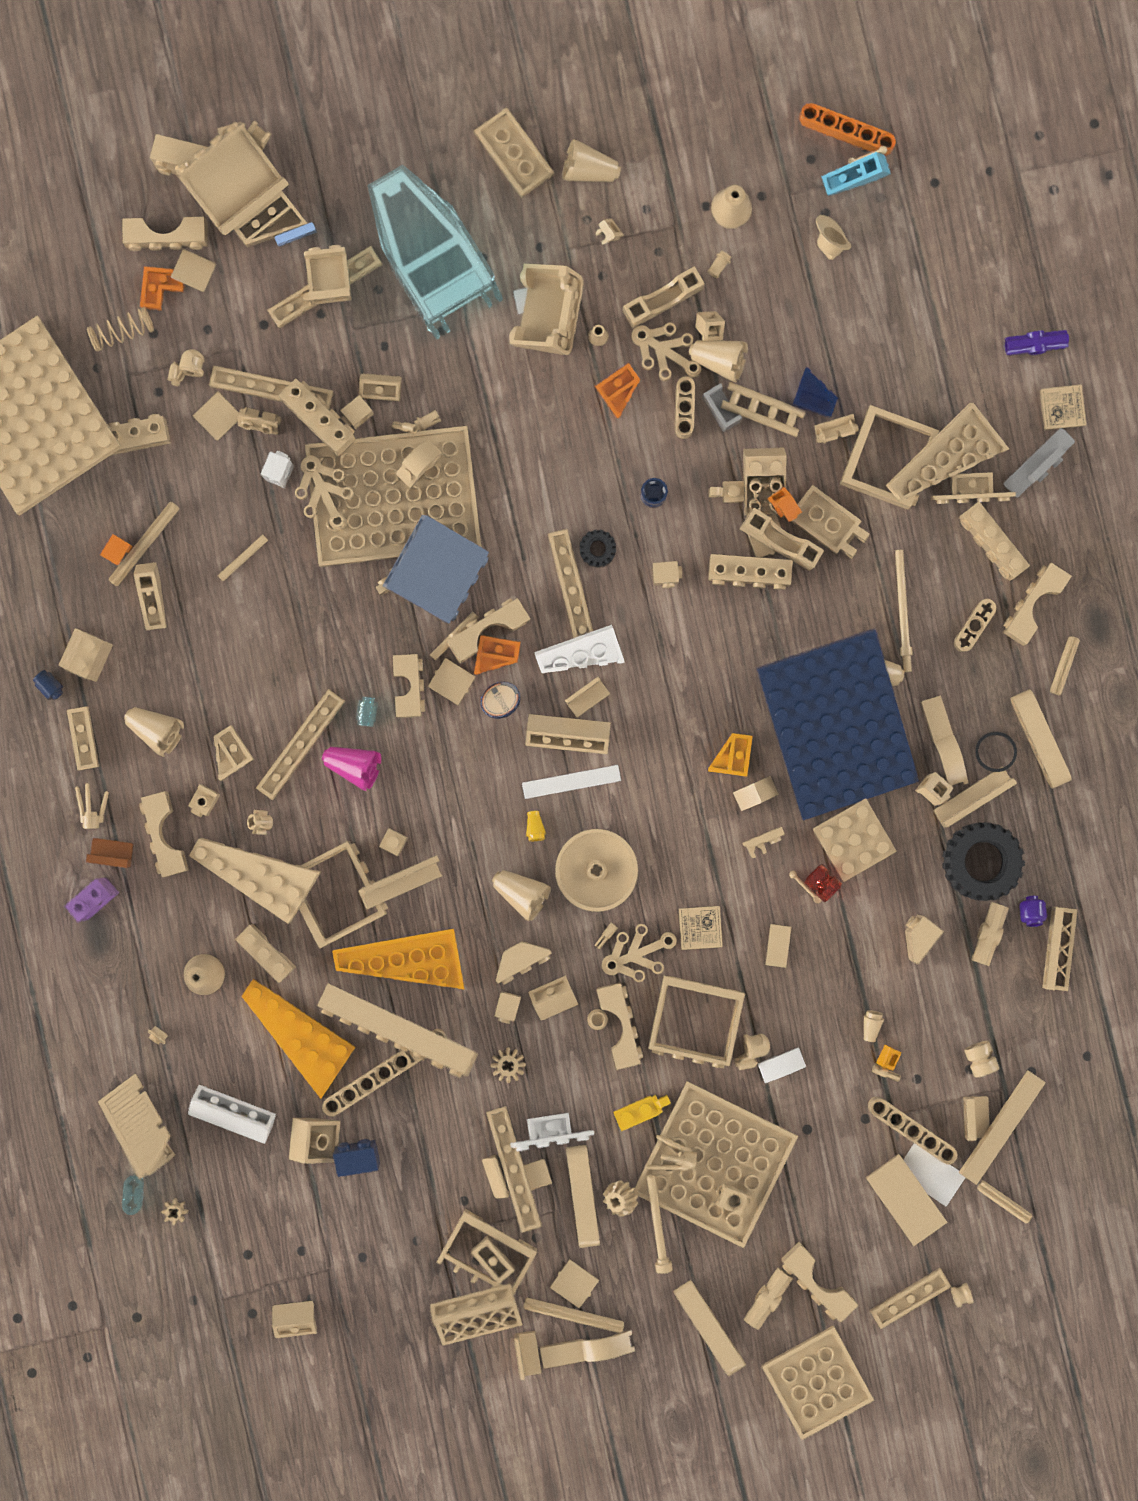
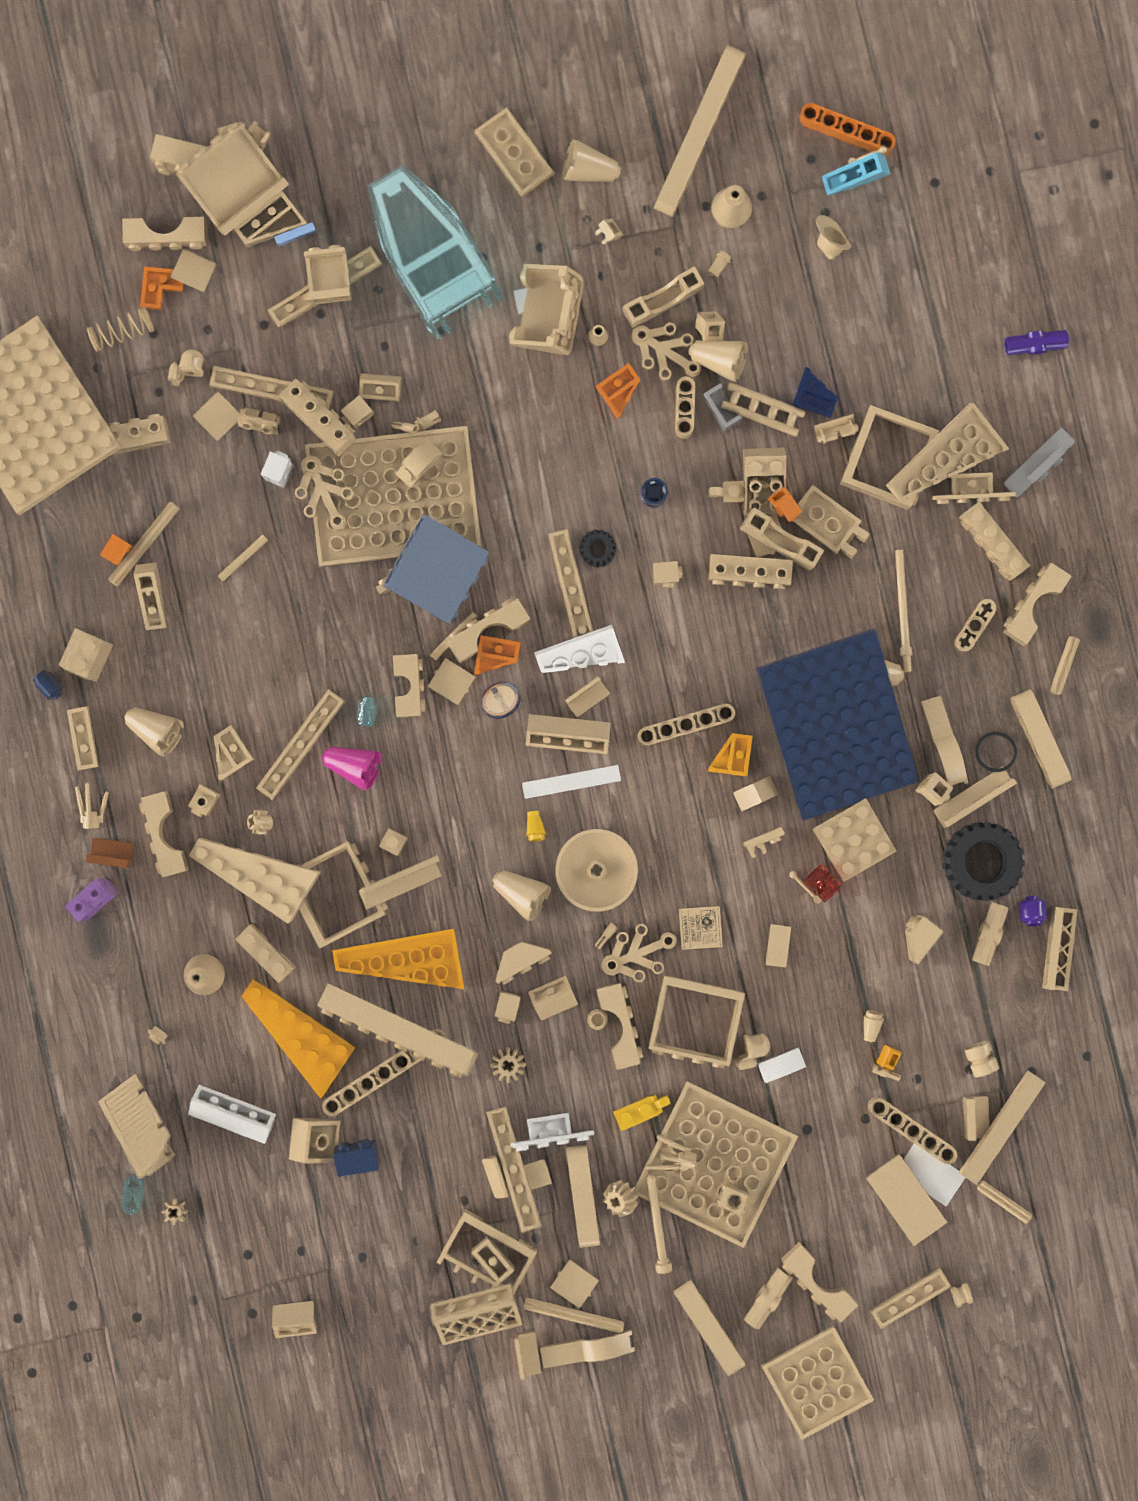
(694, 718): none -> tan beam
(699, 130): none -> tan beam
(1063, 407): tan tile -> none

